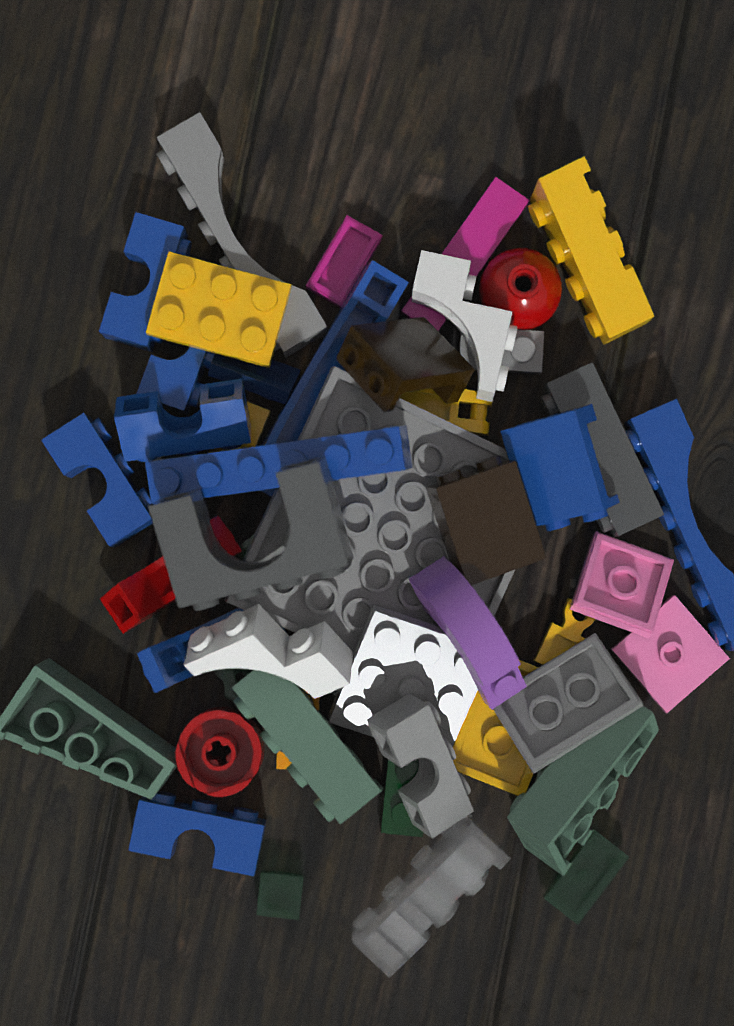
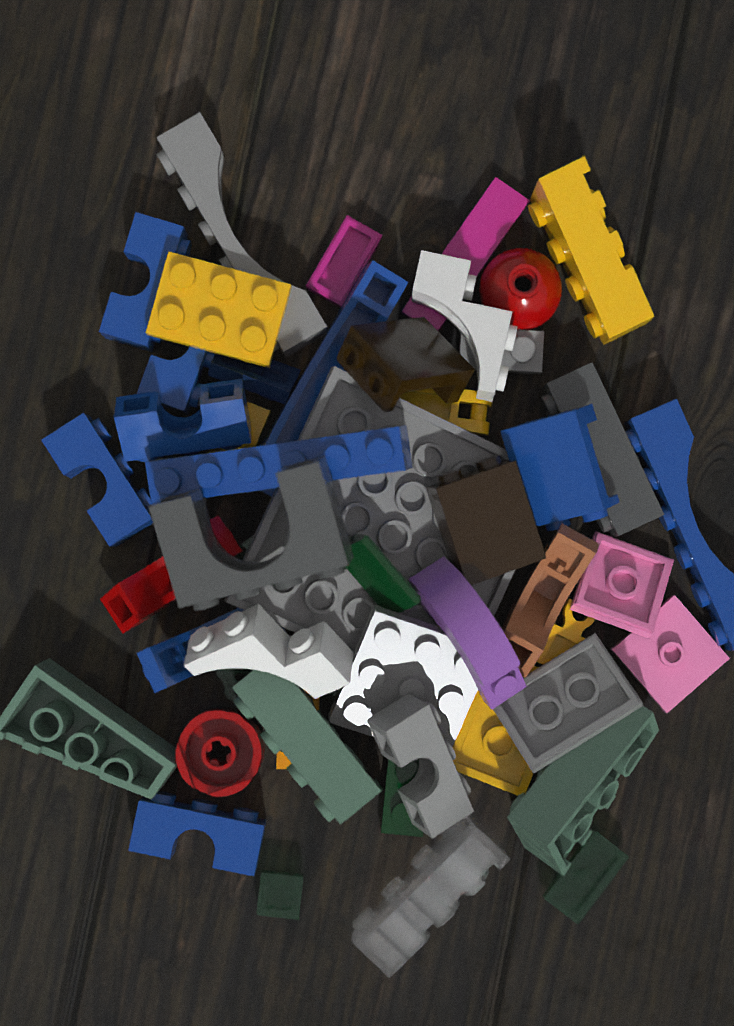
(380, 576): none -> dark green slope
(546, 593): none -> nougat arch

